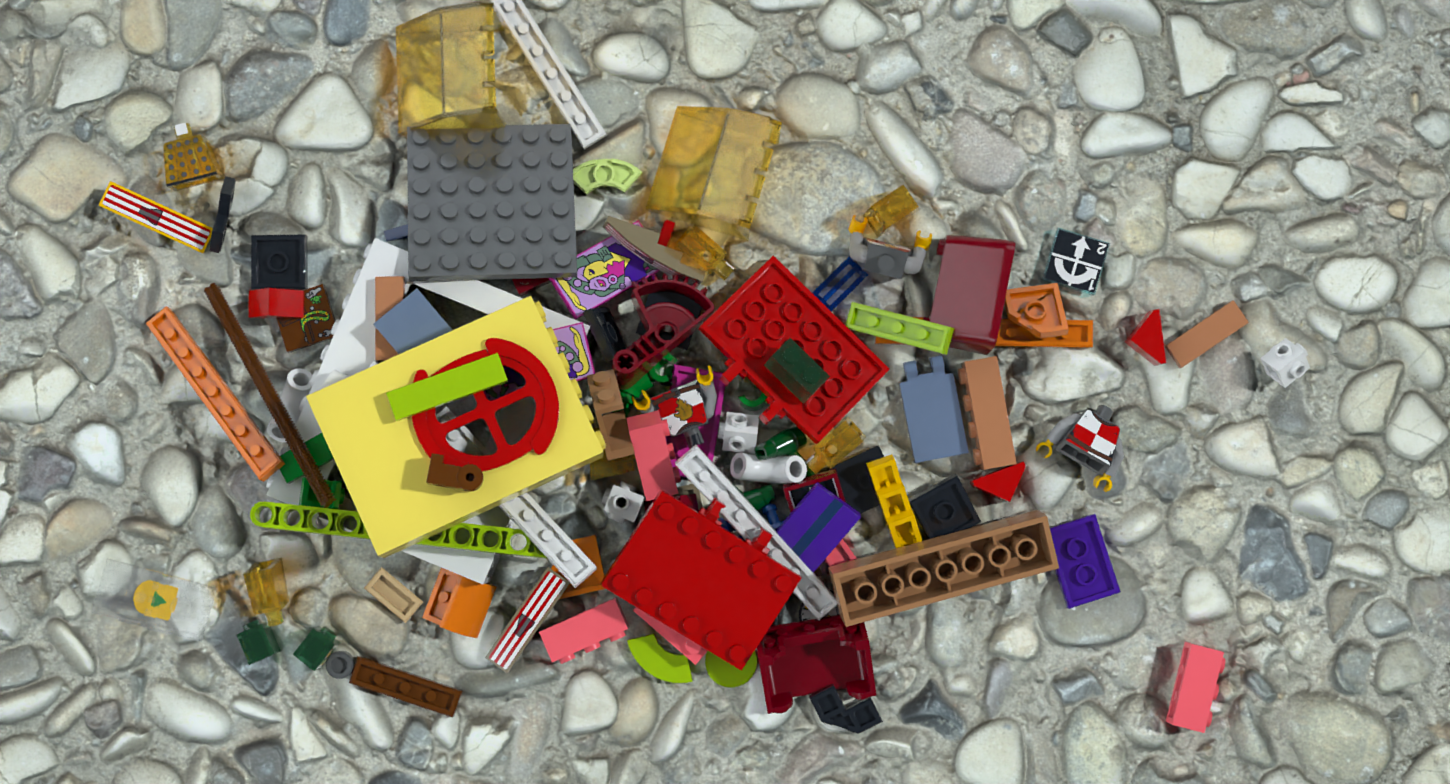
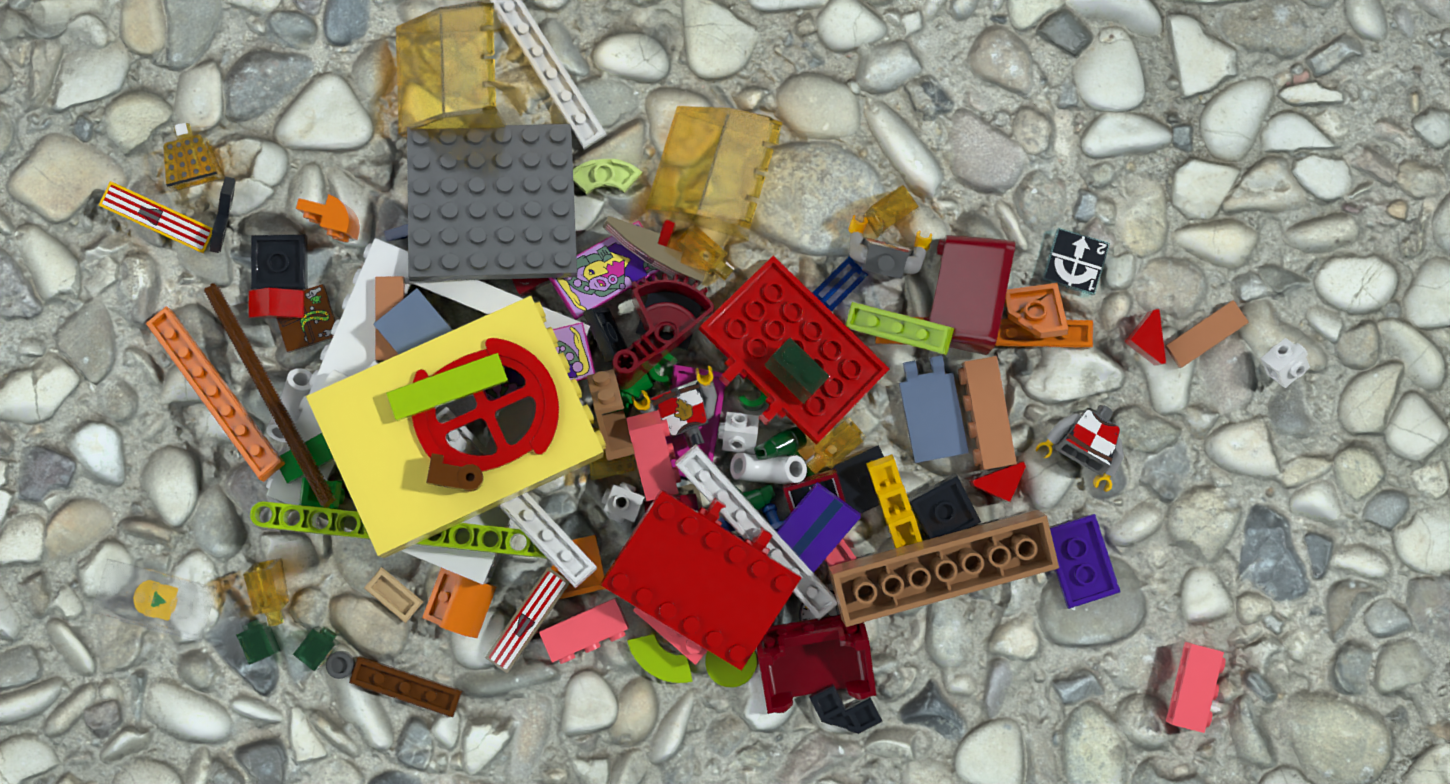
(334, 217): none -> orange brick

